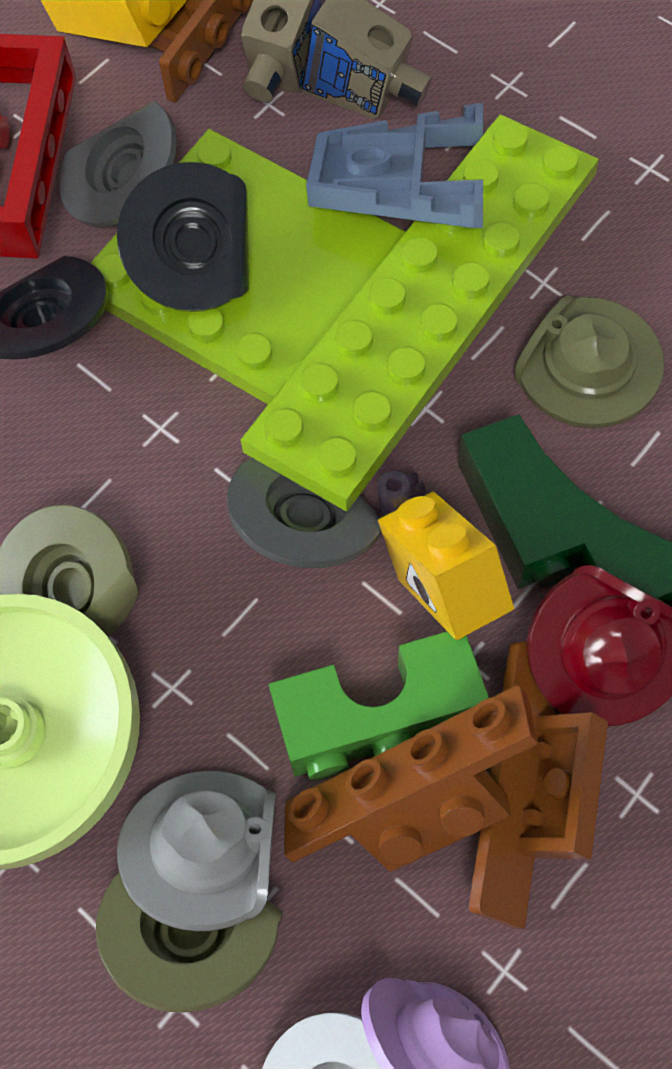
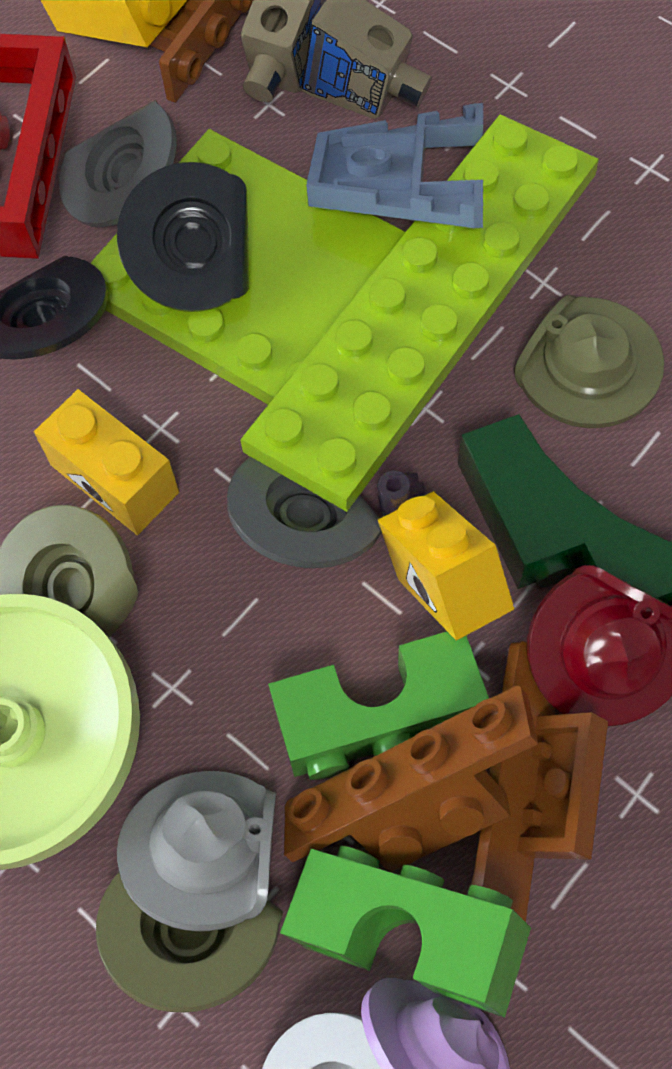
(107, 461): none -> yellow brick
(467, 940): none -> bright green arch

